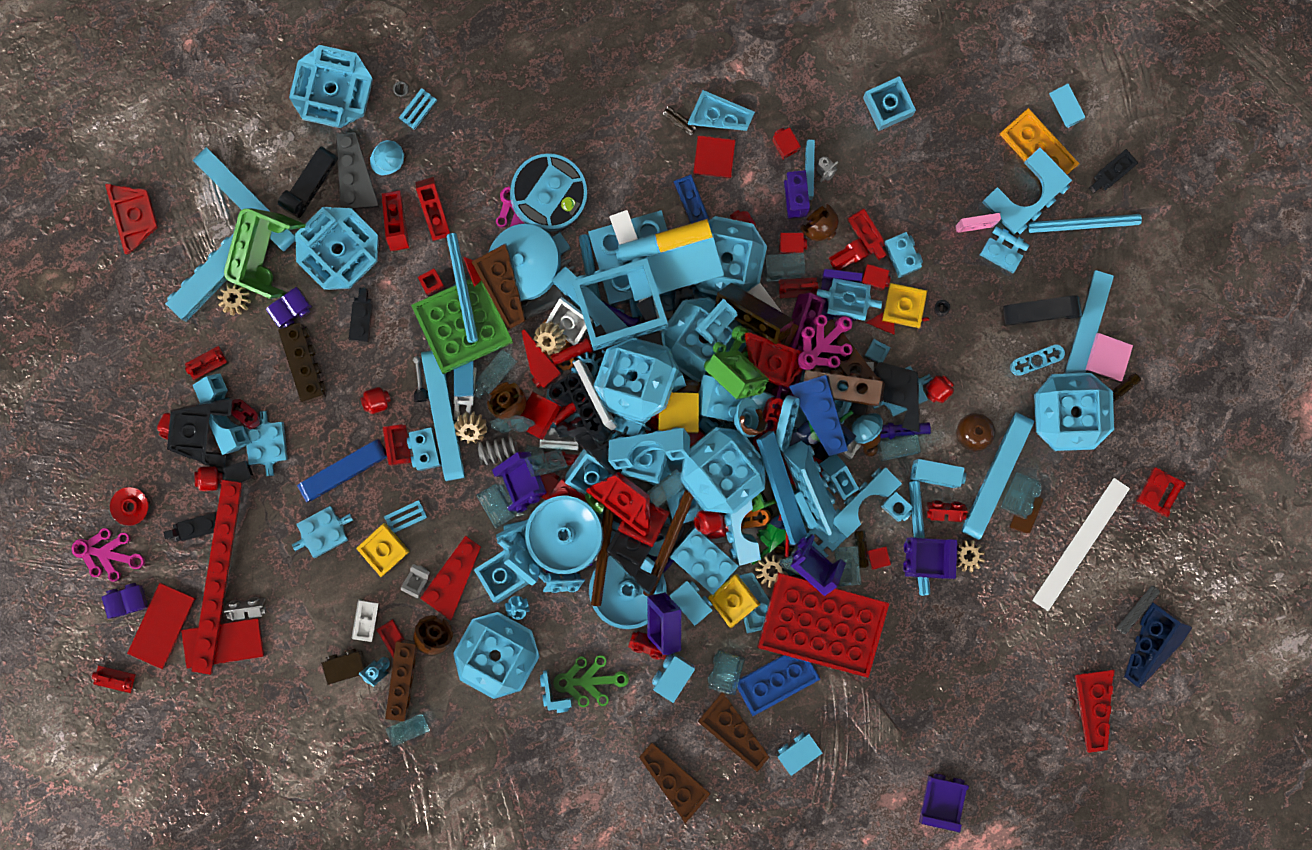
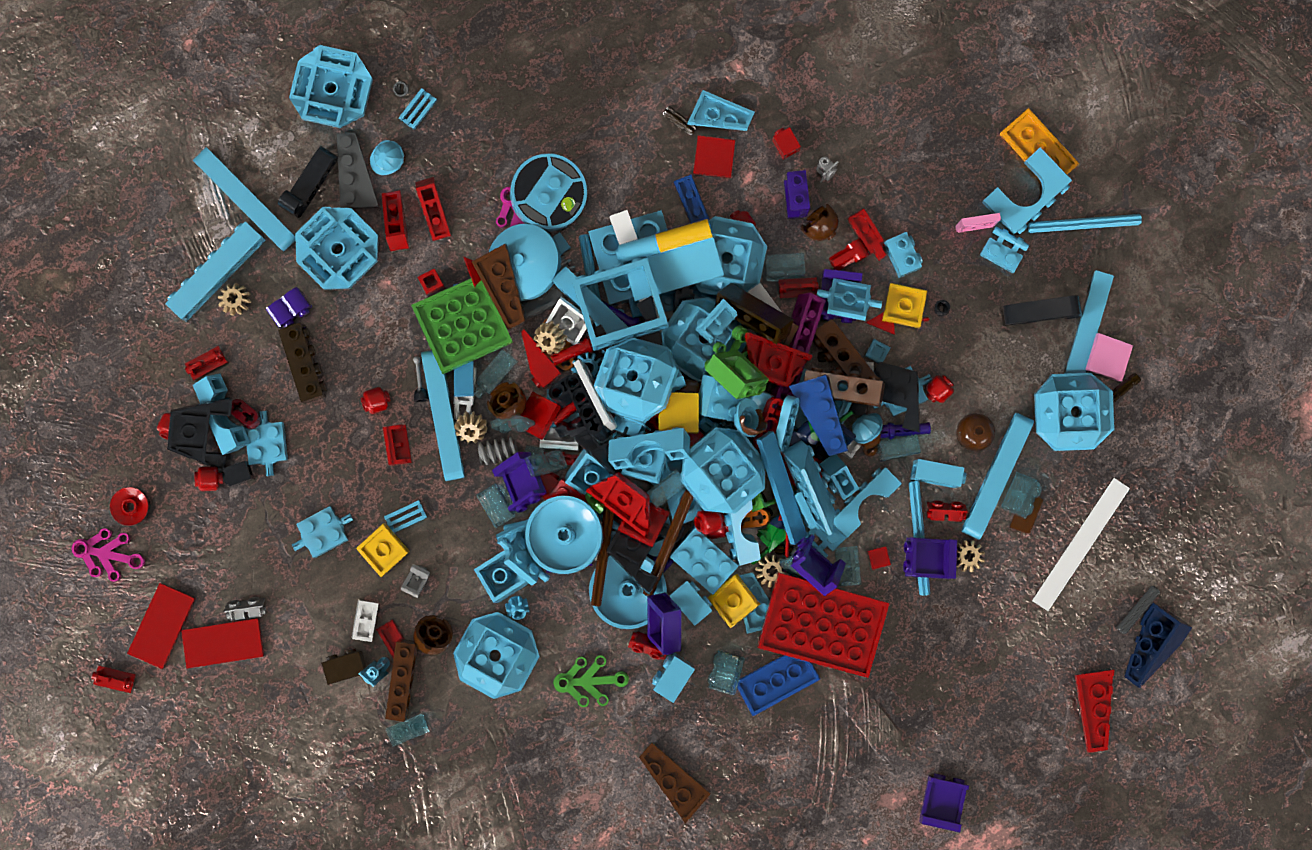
(125, 601): dark purple brick -> none
(132, 215): red wing -> none
(192, 528): black hinge -> none
(217, 577): red plate -> none
(249, 250): bright green windscreen -> none
(342, 470): blue beam -> none
(361, 317): black hinge -> none
(424, 449): medium azure brick -> none
(448, 585): red wing -> none
(462, 288): medium azure axle -> none
(560, 705): medium azure bracket -> none
(569, 582): medium azure hinge -> none
(728, 727): reddish brown wing -> none
(792, 243): red brick -> none
(798, 753): medium azure brick -> none
(809, 166): medium azure tile -> none
(822, 343): dark pink plant -> none
(862, 548): dark brown axle -> none
(876, 277): red brick -> none
(889, 103): medium azure brick -> none
(889, 504): medium azure brick -> none
(1048, 350): medium azure beam -> none
(1067, 105): medium azure hinge -> none
(1114, 171): black hinge -> none
(1155, 488): red plate -> none

